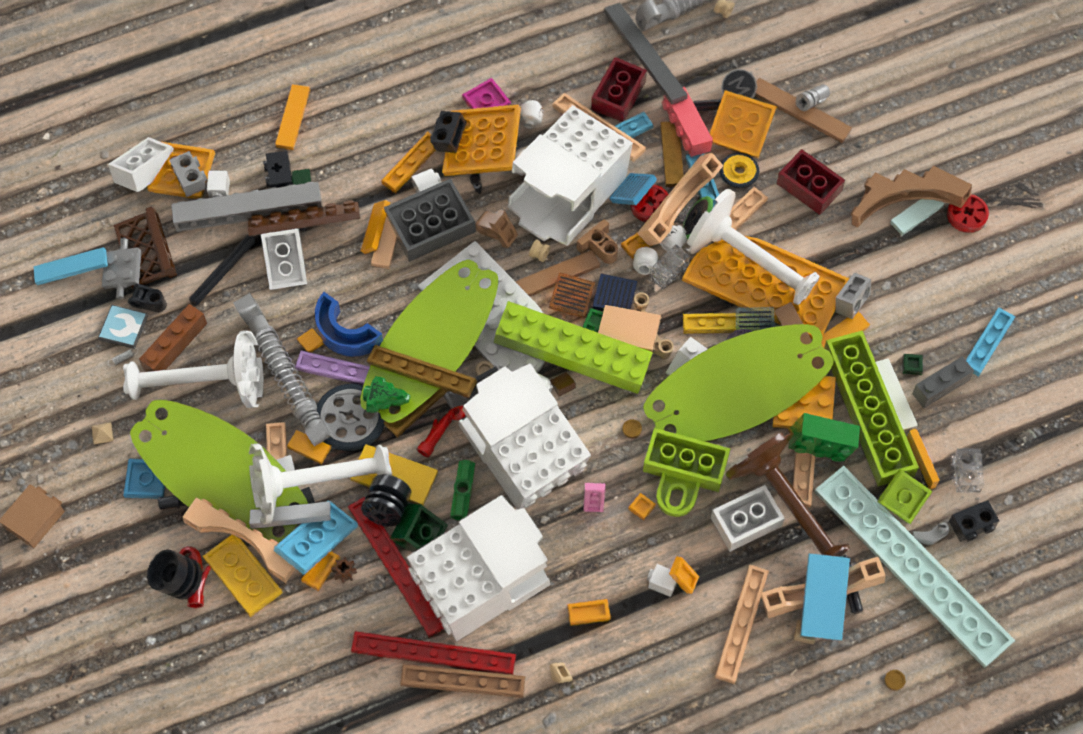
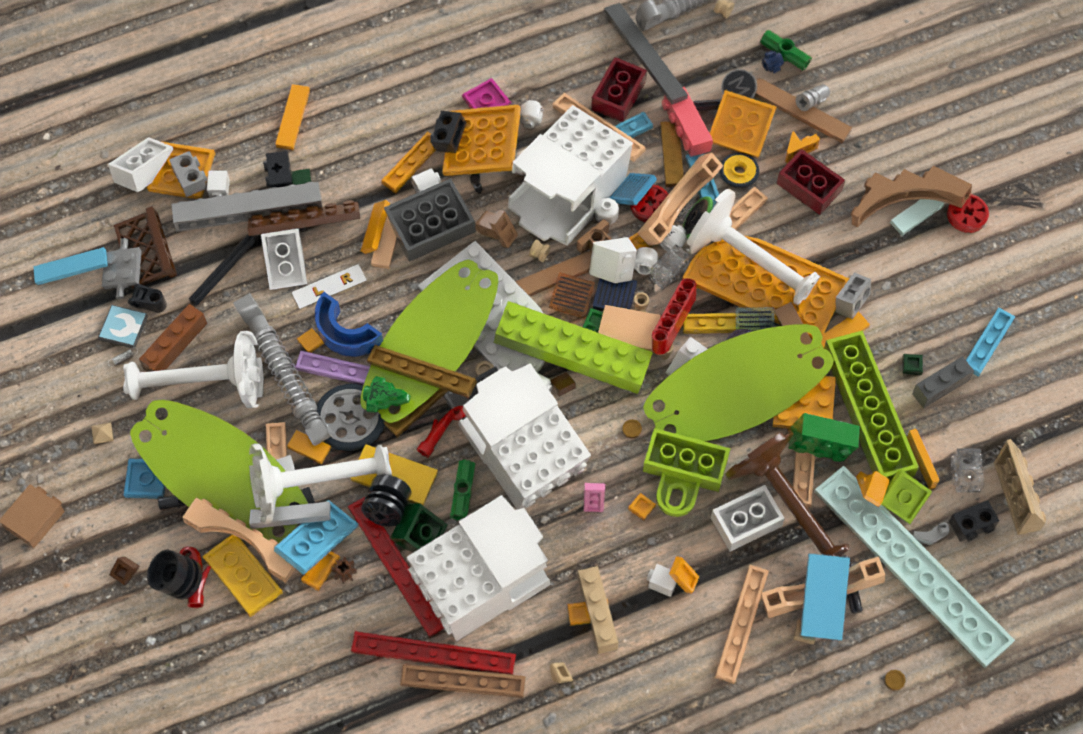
(124, 570): none -> reddish brown slope
(329, 285): none -> white sticker
(598, 609): none -> tan arch
(607, 210): none -> white head
(613, 260): none -> white slope
(674, 316): none -> red beam
(772, 62): none -> dark blue gear
(787, 49): none -> green piece
(807, 144): none -> light orange slope
(873, 486): none -> light orange slope
(897, 395): white tile -> none
(1019, 489): none -> tan slope

